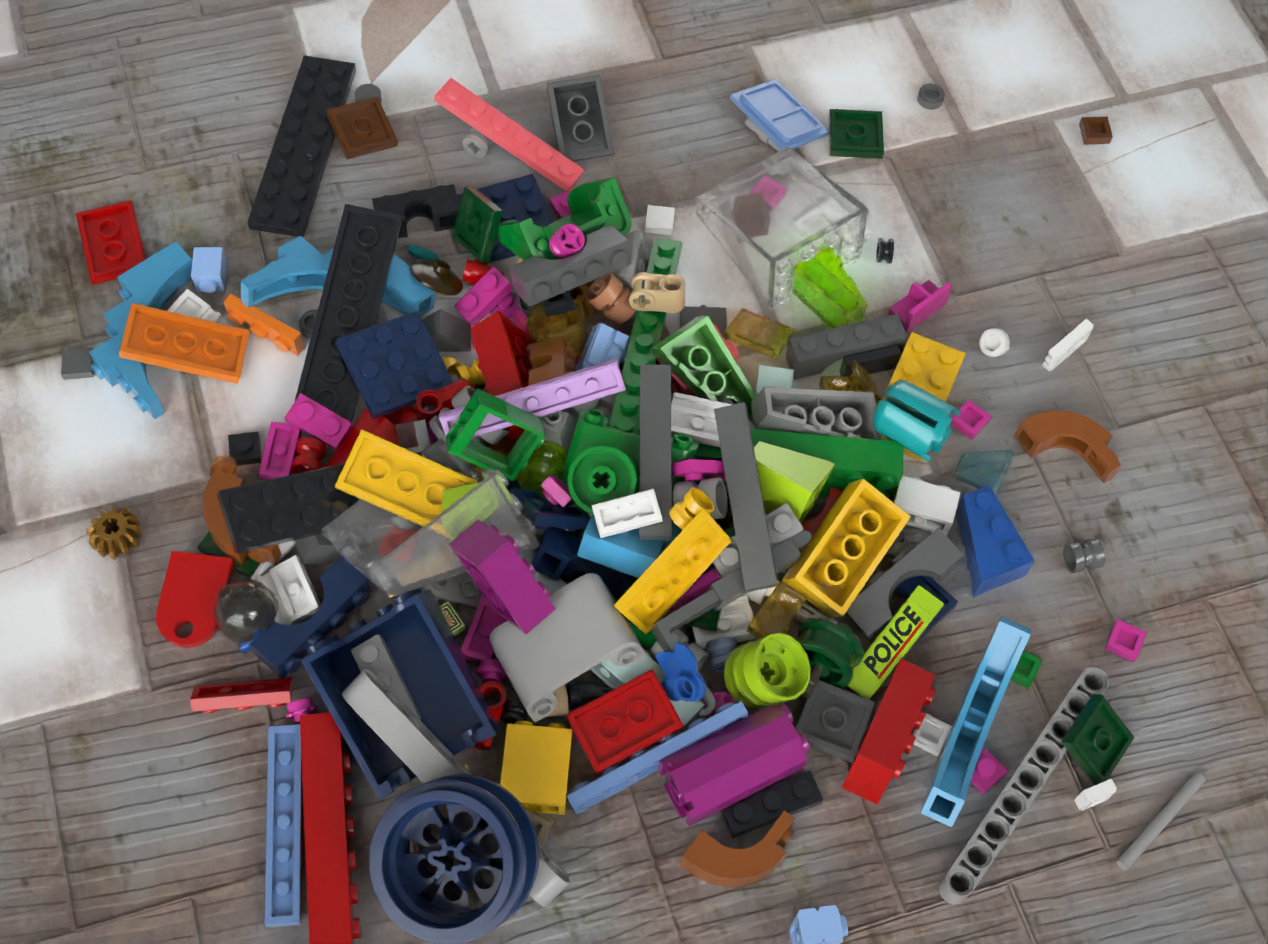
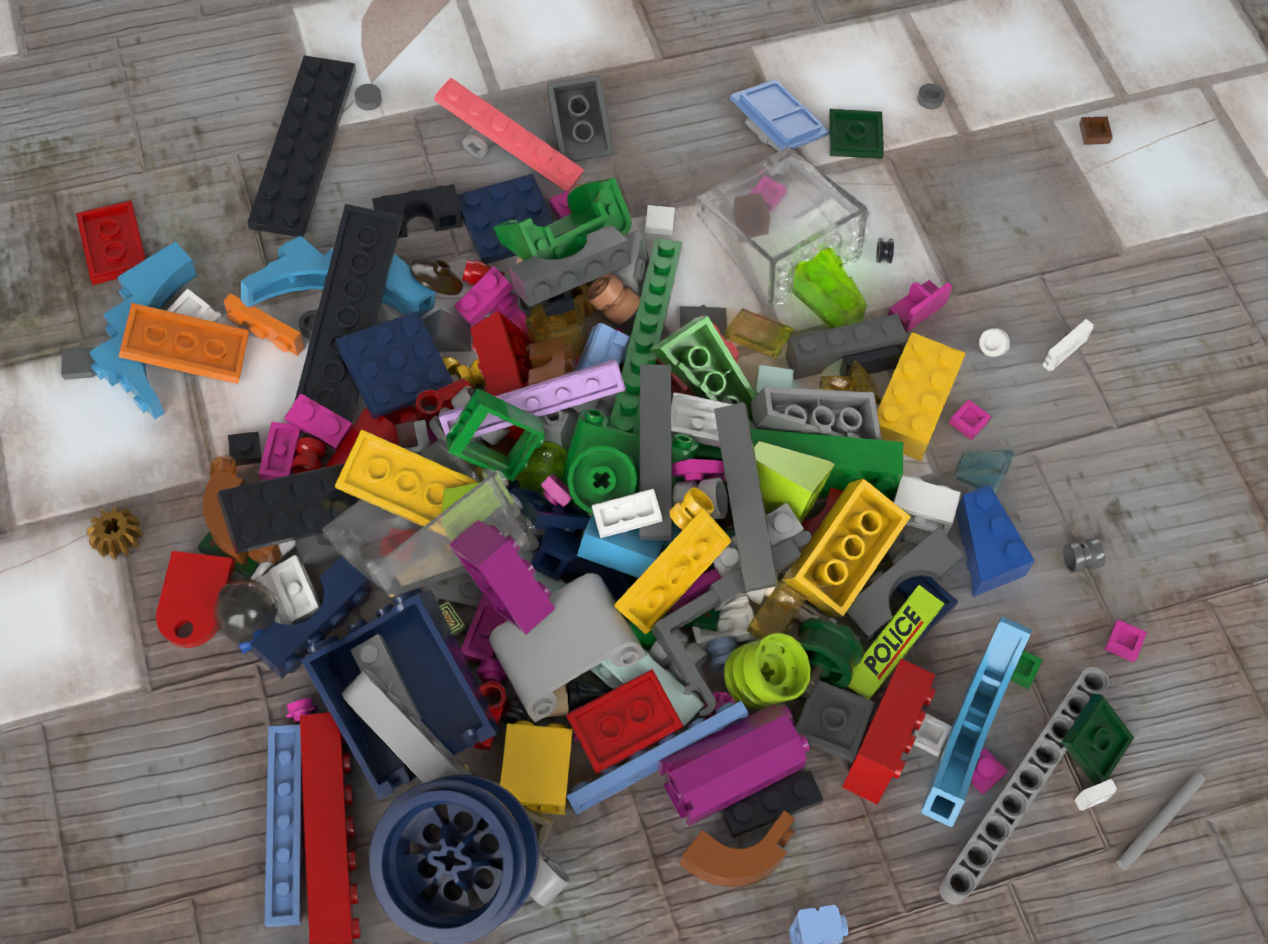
(209, 269): light blue brick -> none
(242, 695): red plate -> none
(362, 127): reddish brown tile -> none
(422, 253): teal piece -> none
(477, 223): dark green tile -> none
(569, 235): dark pink wheel -> none
(661, 292): tan piece -> none
(681, 674): blue plate -> none
(914, 418): teal cylinder -> none
(1071, 432): dark orange arch -> none

